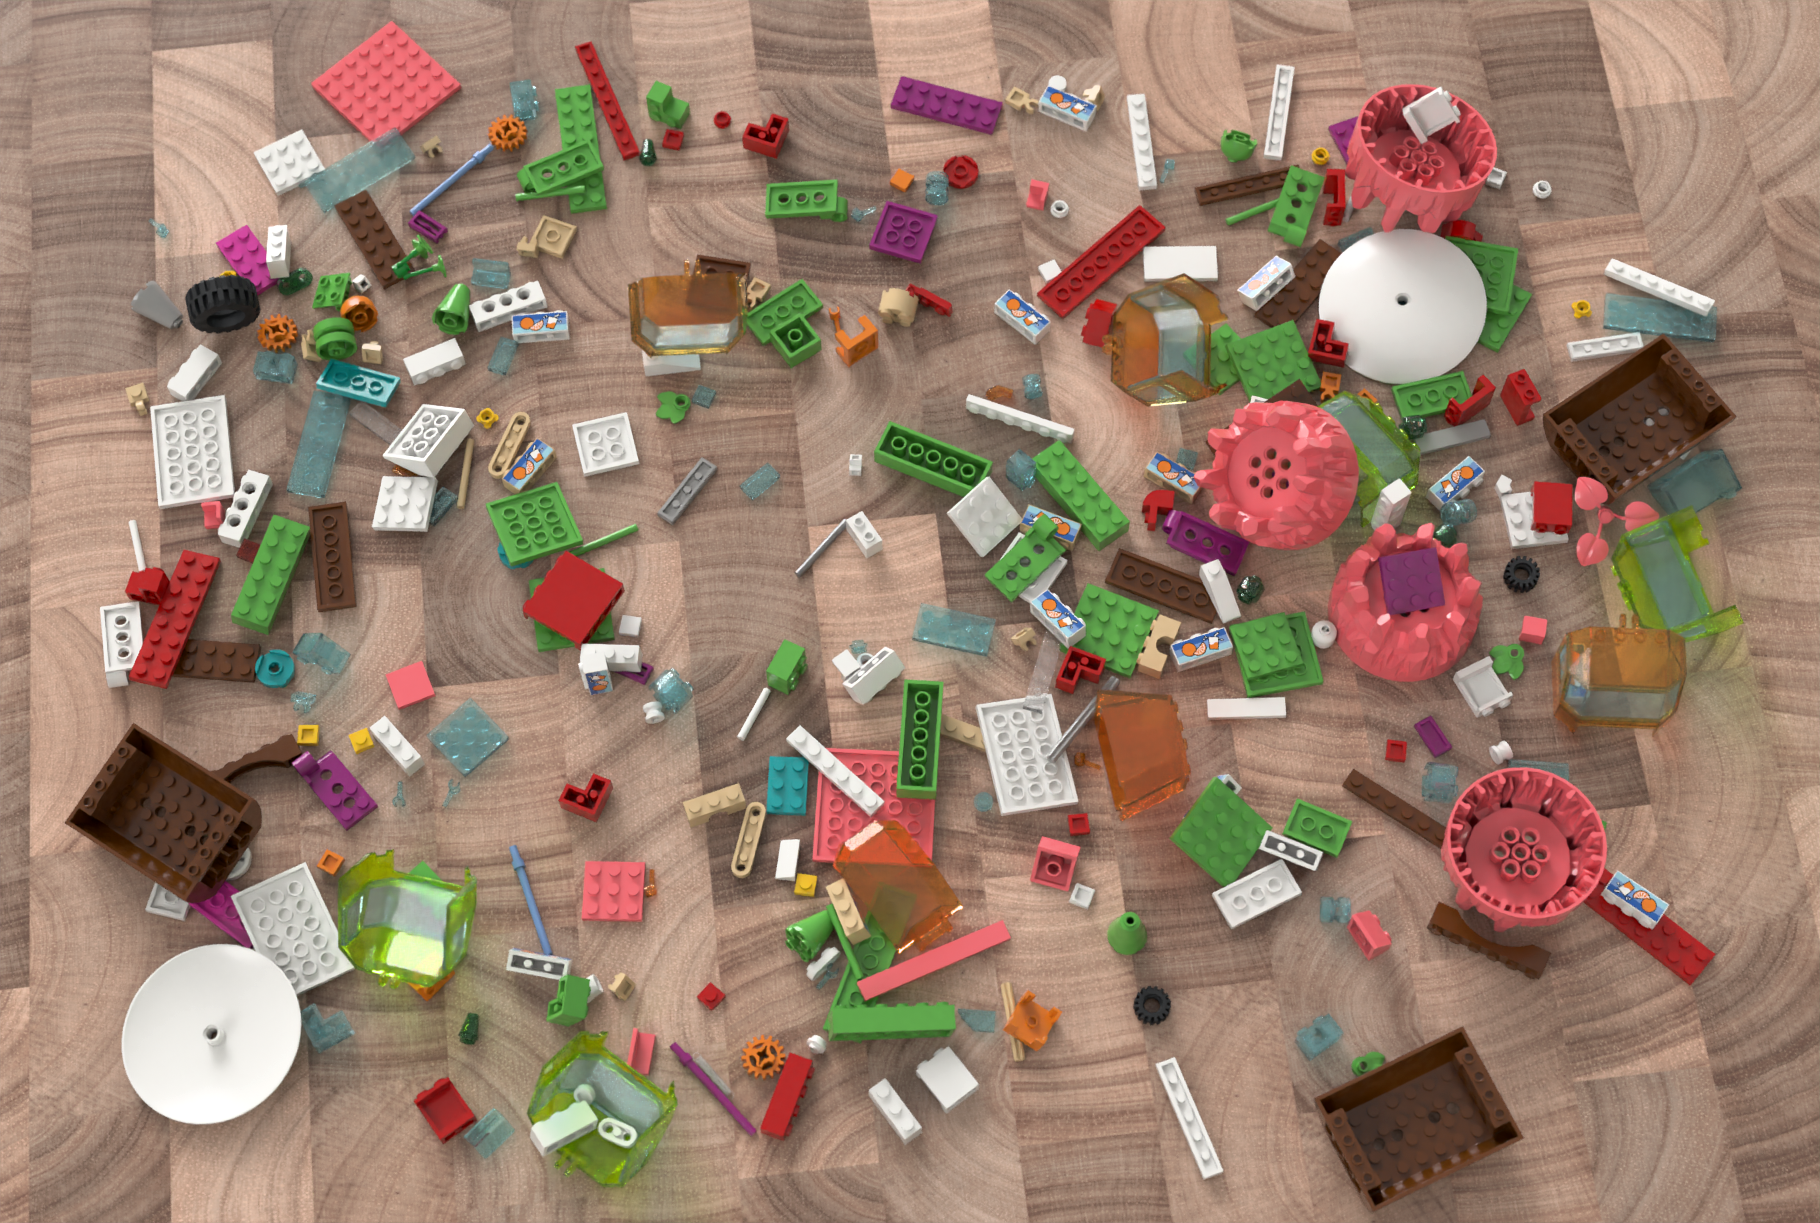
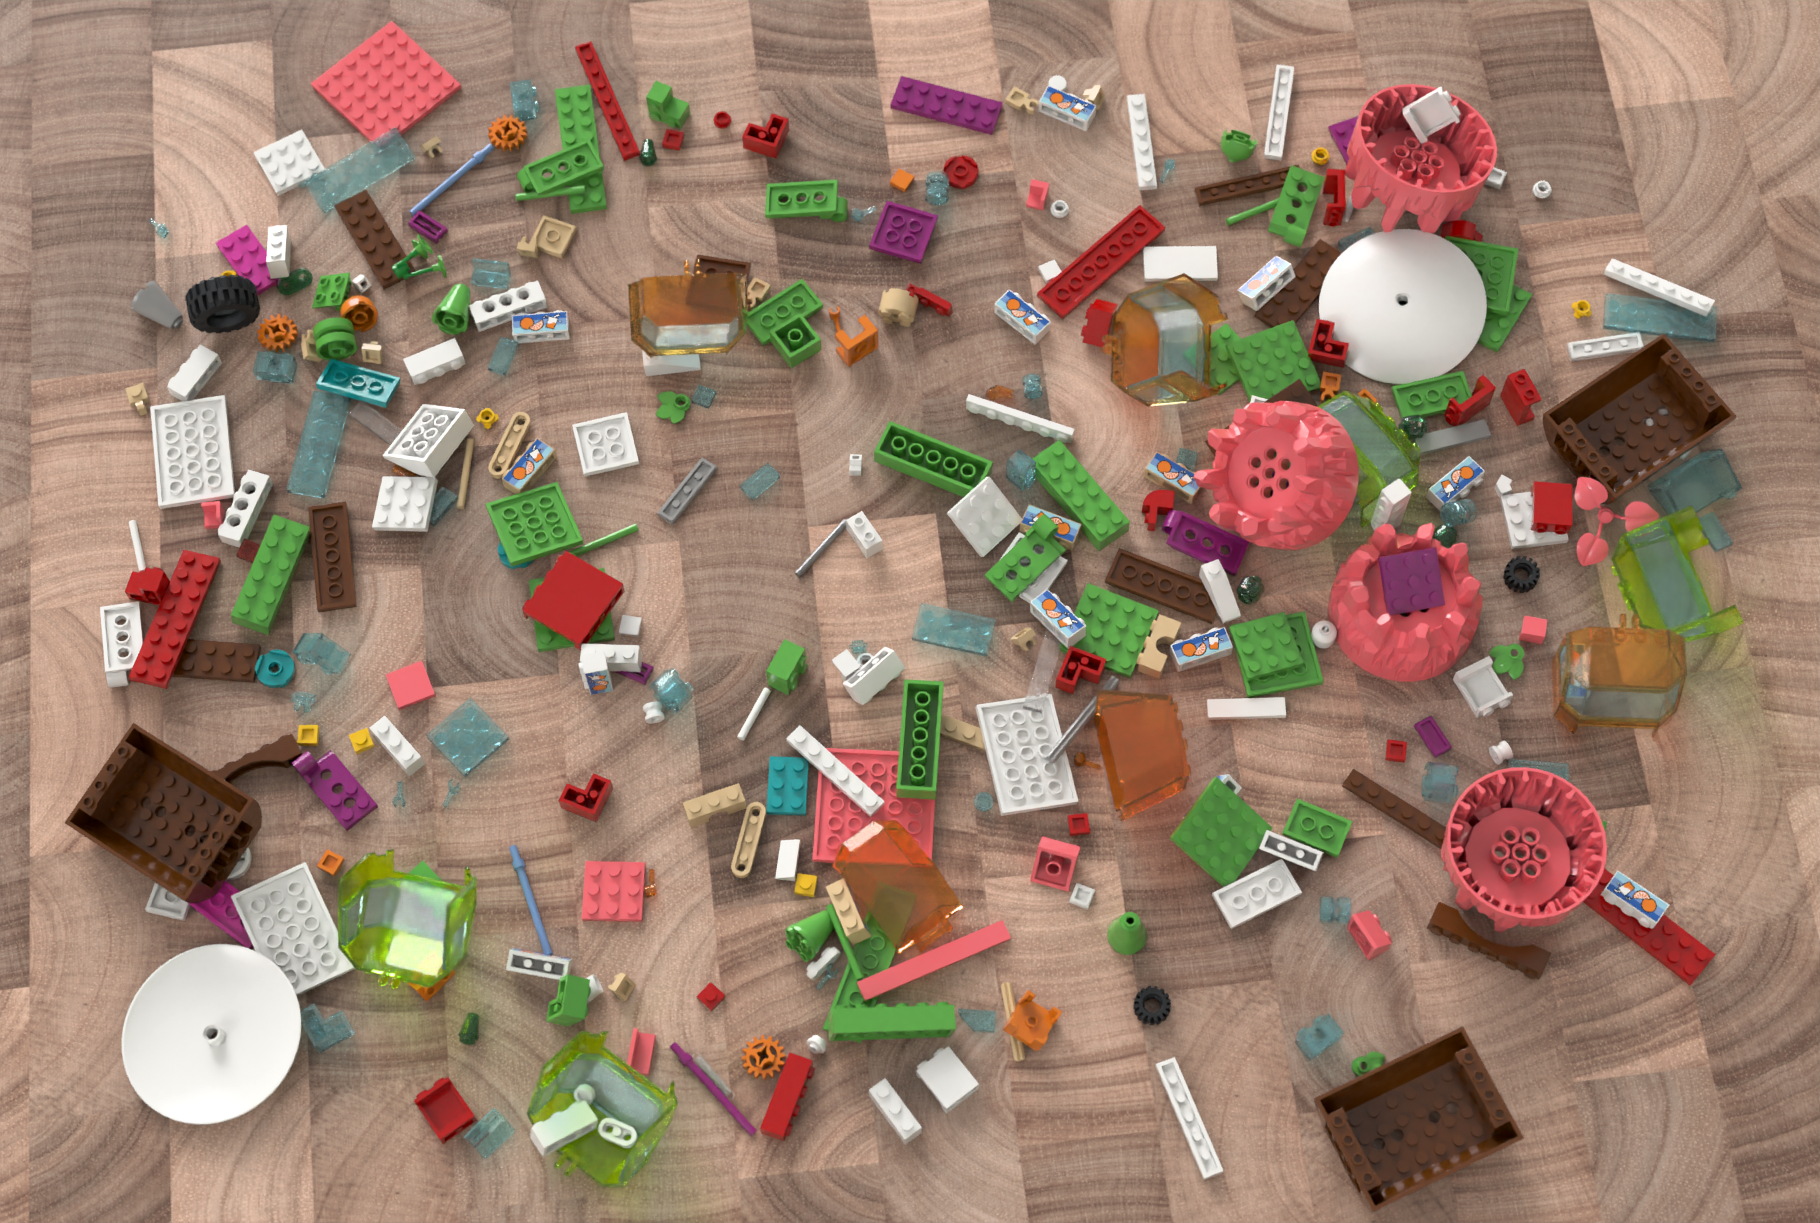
(1715, 532): none -> clear light blue tile

